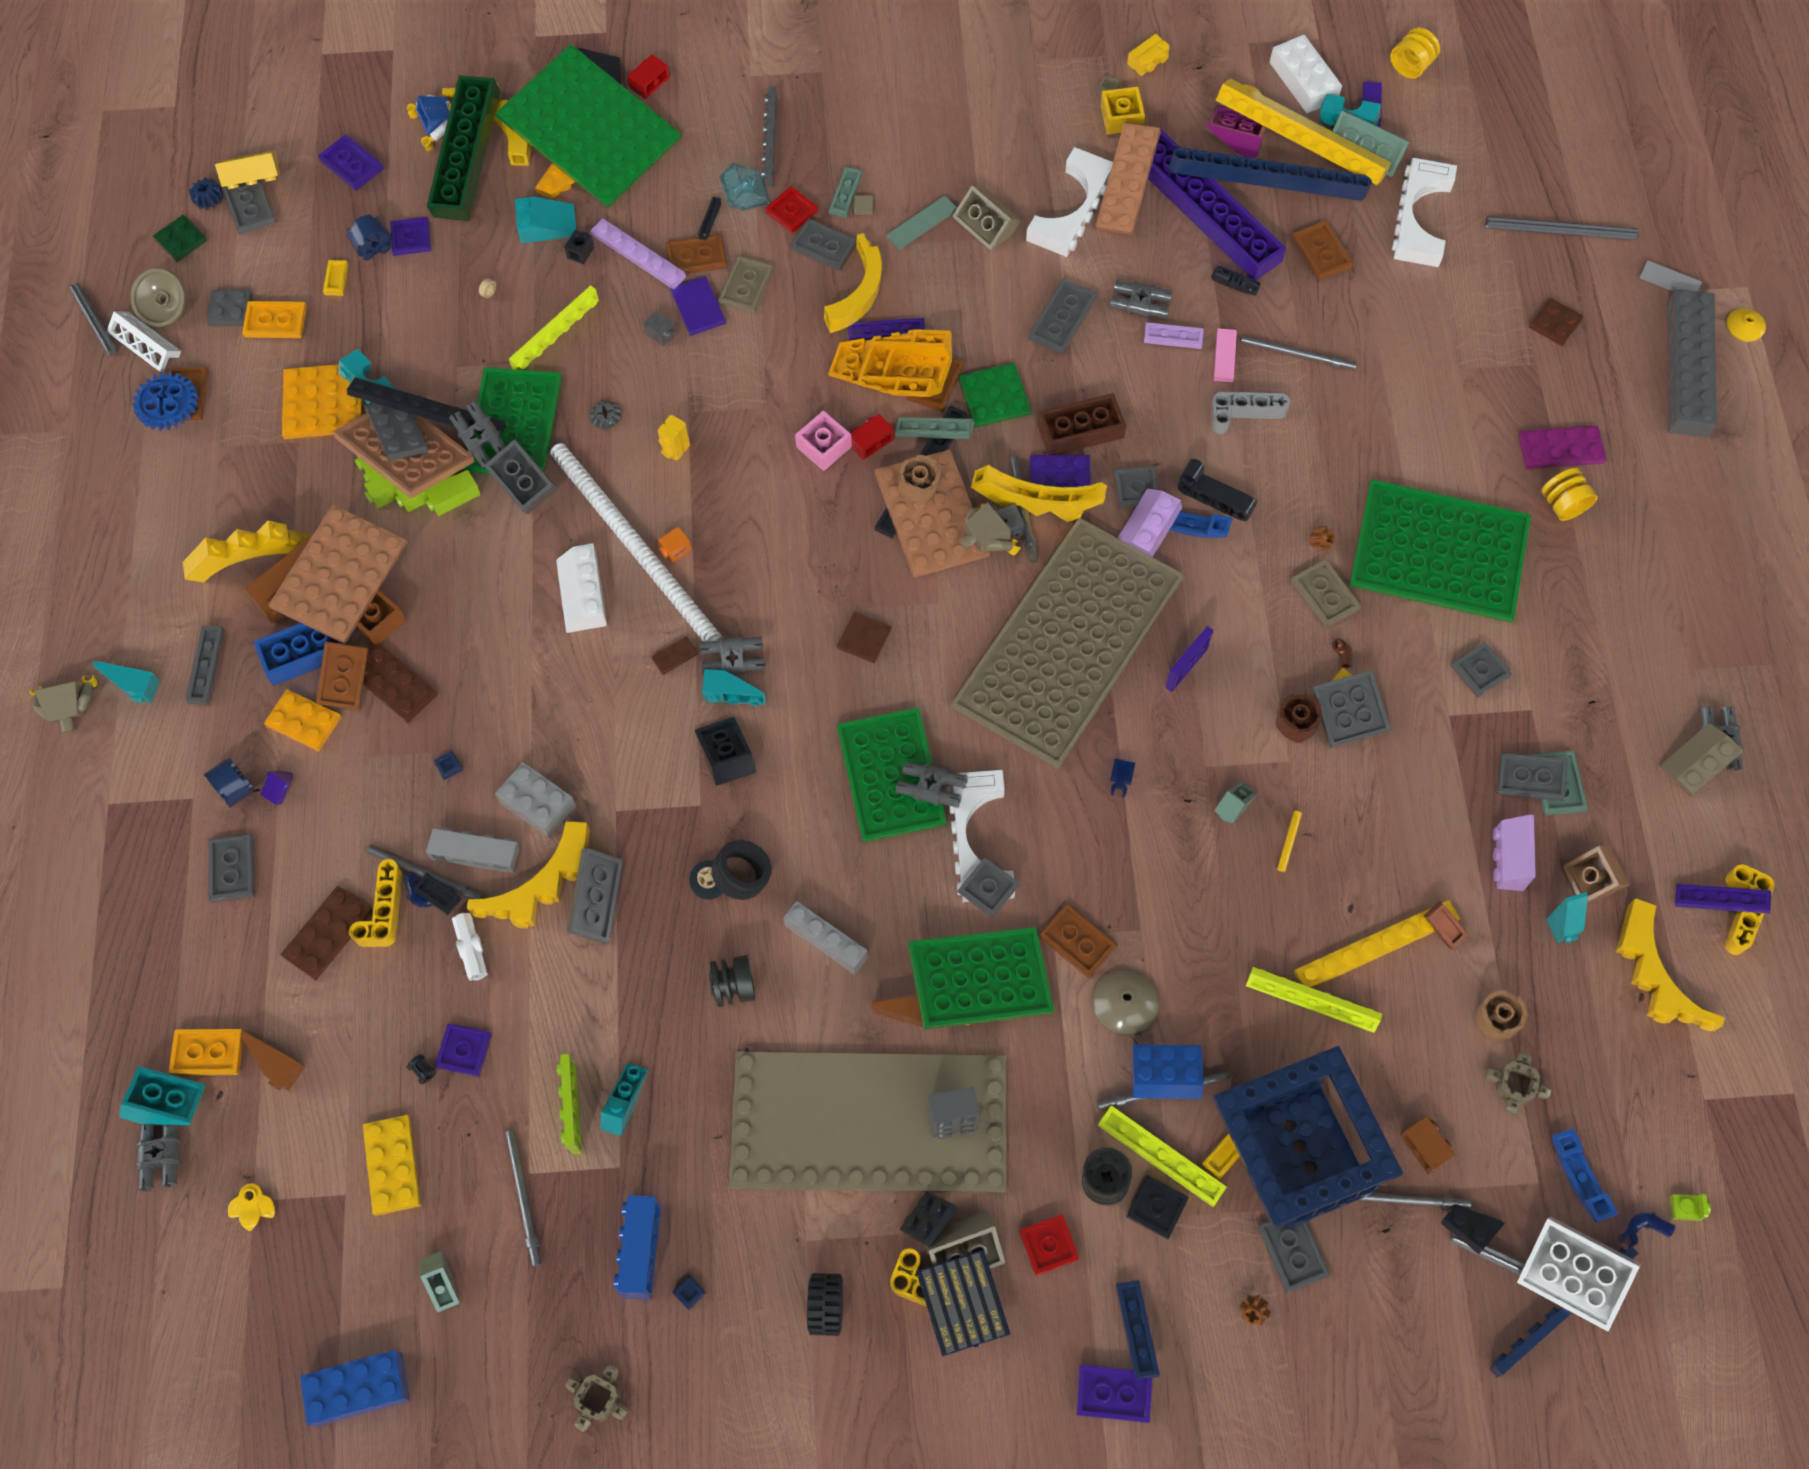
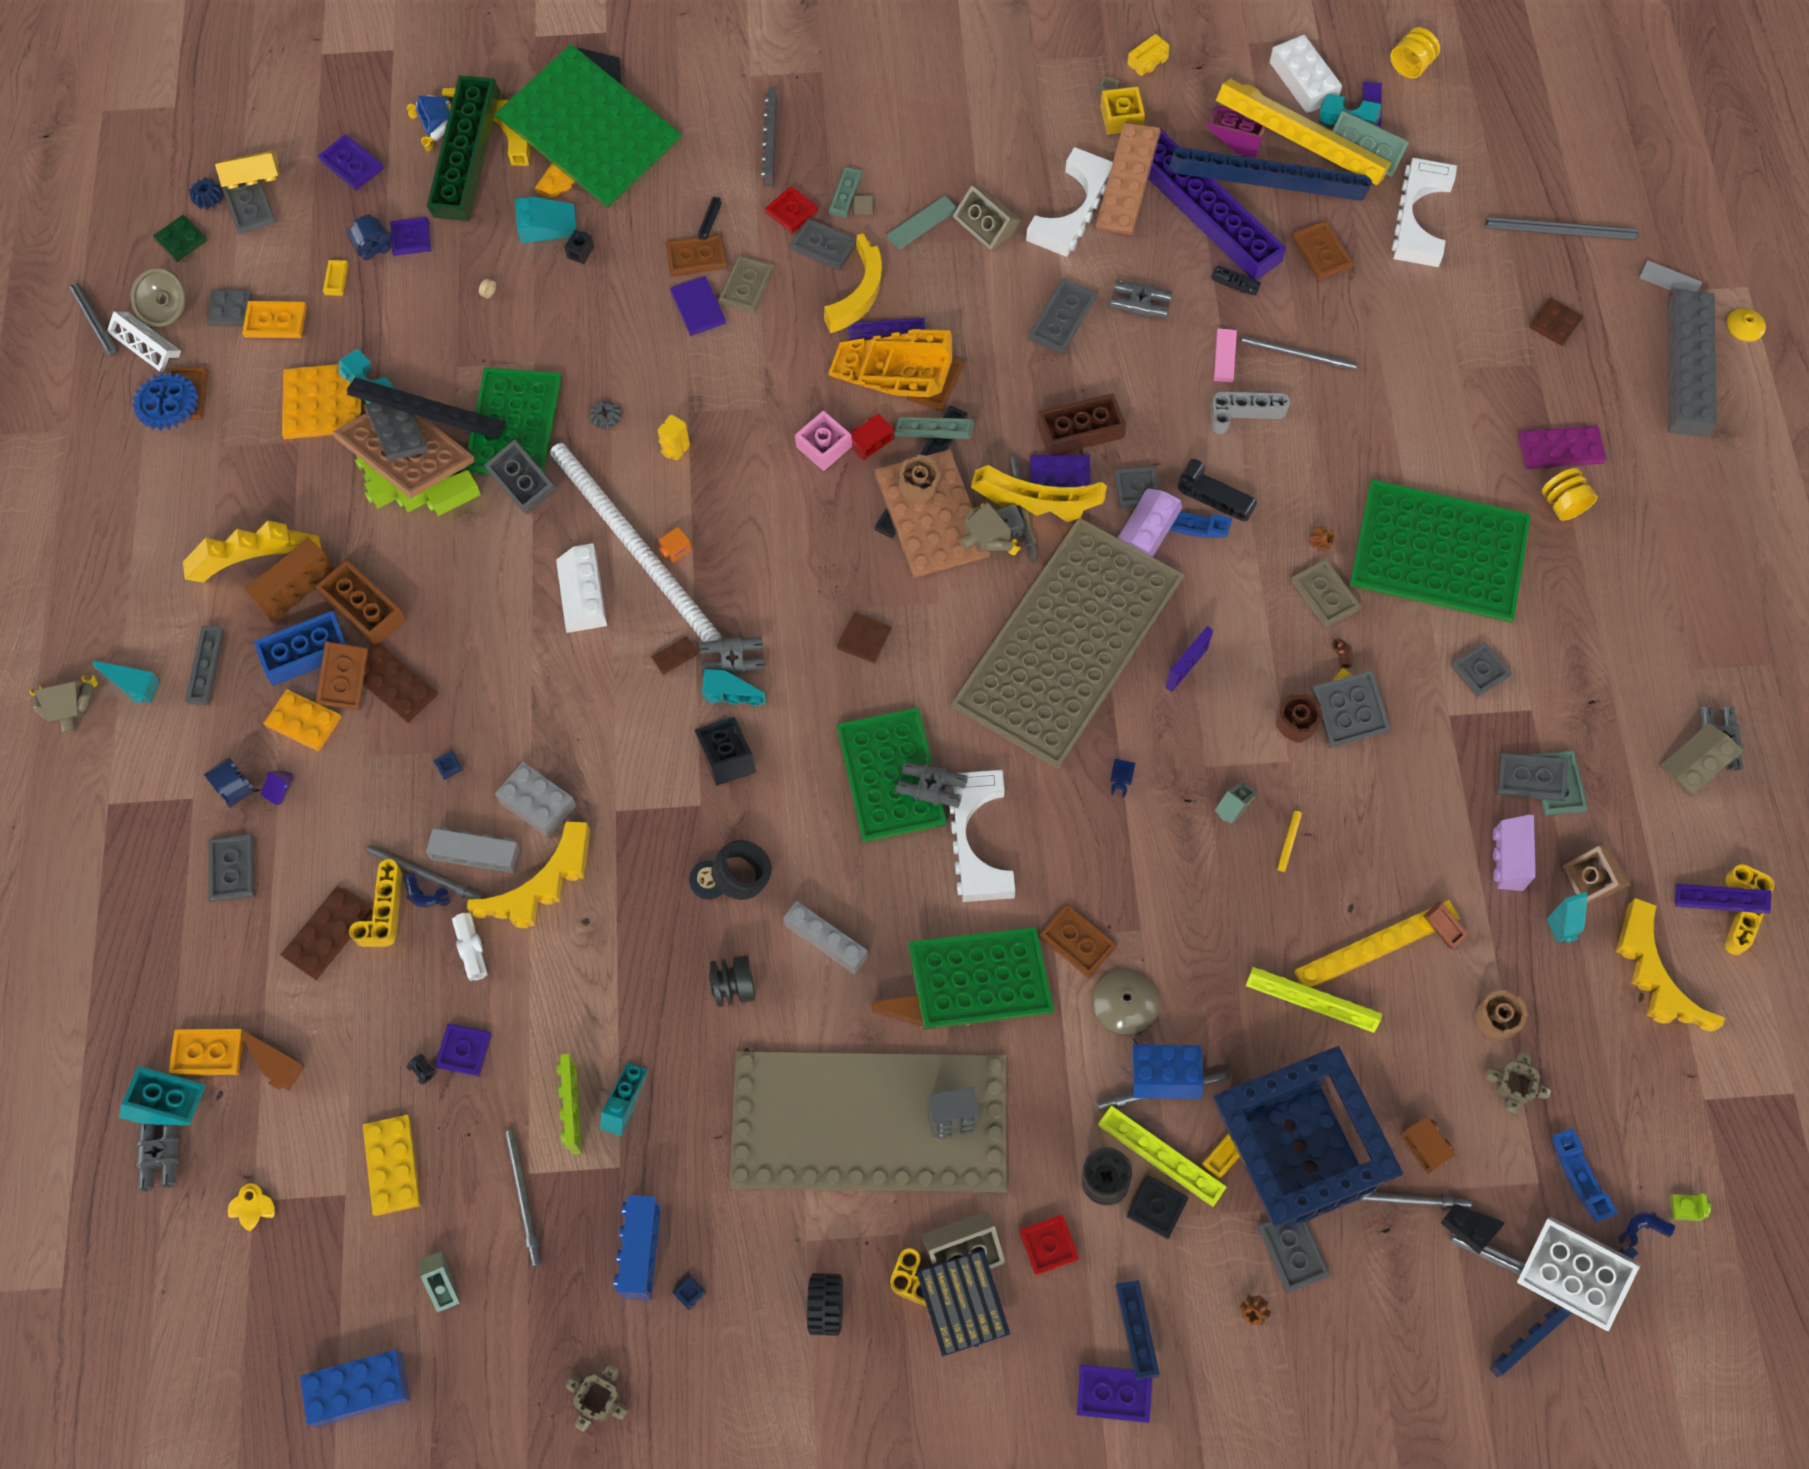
(338, 574): nougat plate -> none
(436, 894): black plate -> none
(468, 433): dark grey pin -> none
(554, 329): neon yellow plate -> none
(595, 896): dark grey plate -> none
(638, 253): lavender plate -> none
(648, 76): red brick -> none
(659, 328): flat silver brick -> none
(743, 187): clear light blue slope -> none
(928, 1218): black plate -> none
(988, 887): dark grey plate -> none
(994, 395): green plate -> none
(1173, 335): lavender plate -> none

